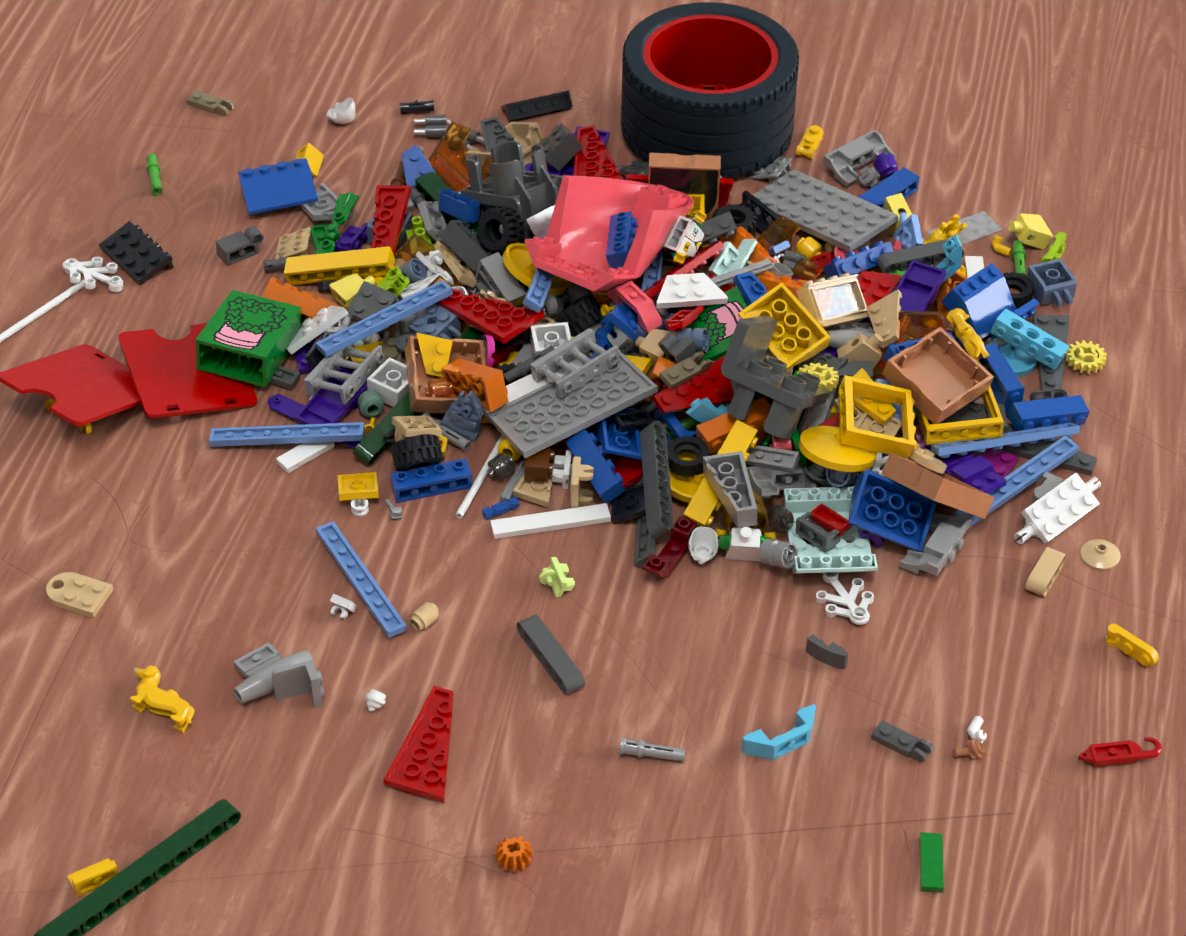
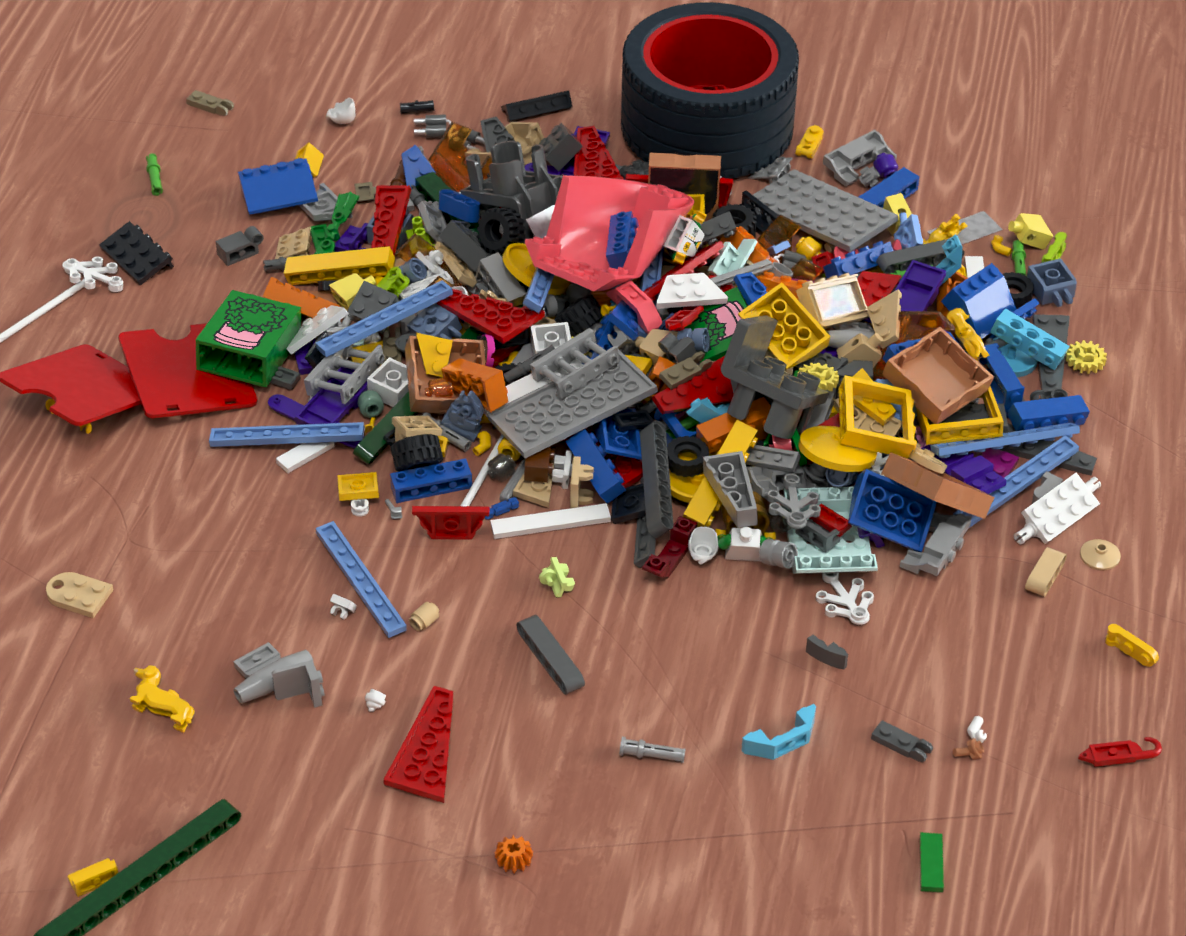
(365, 191): none -> dark tan plate
(451, 521): none -> red wing
(485, 443): none -> yellow arm
(796, 518): none -> light grey plant

